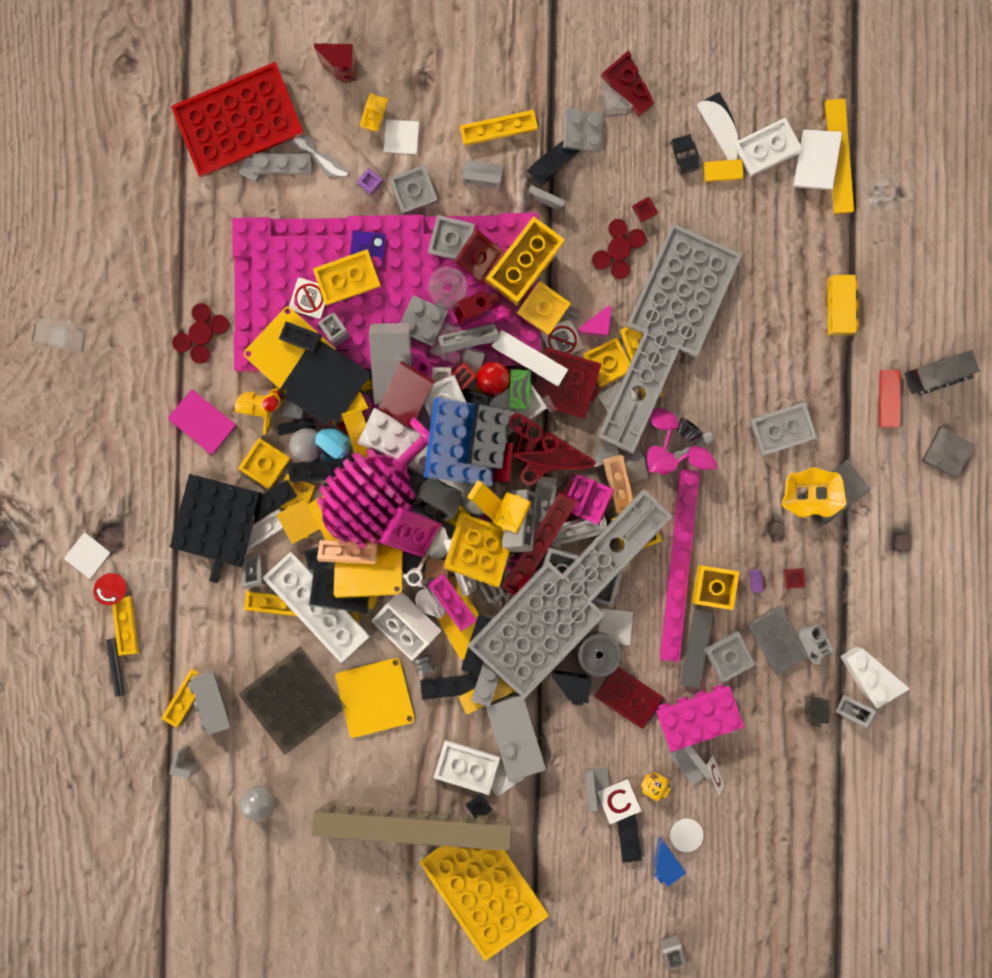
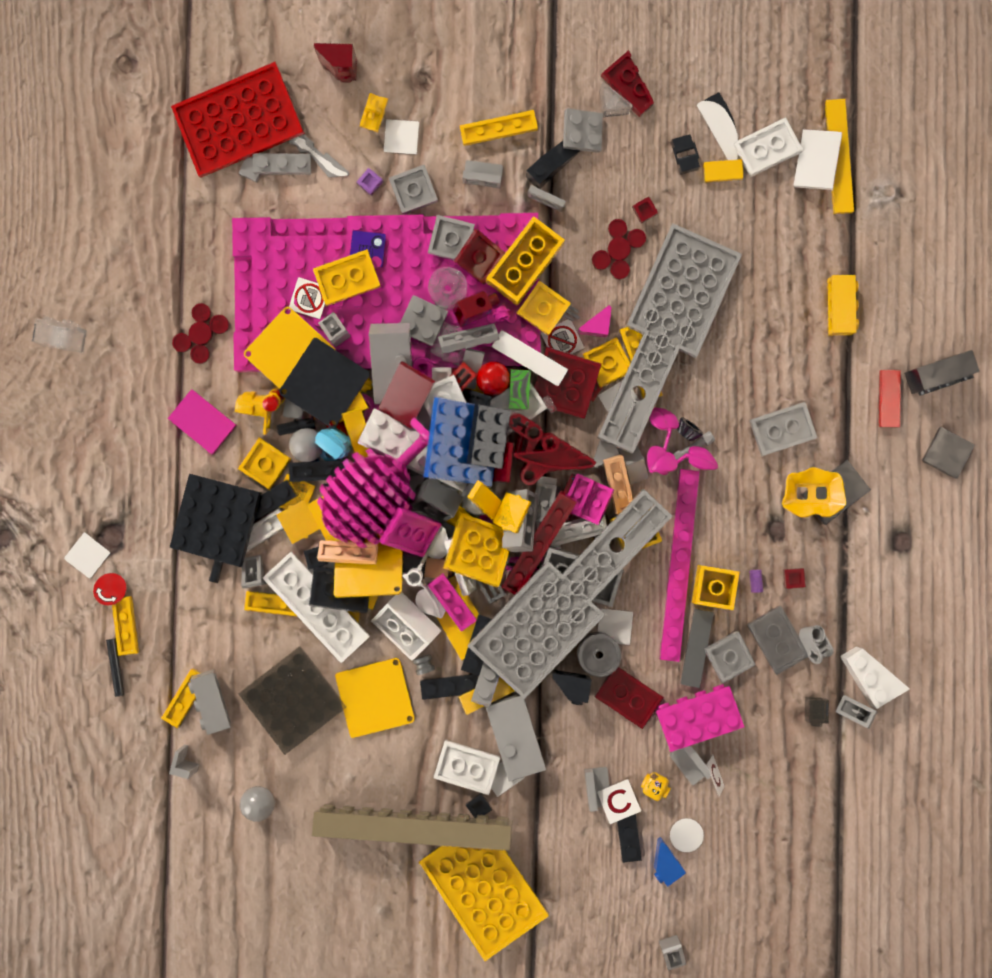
(300, 337): black plate -> none

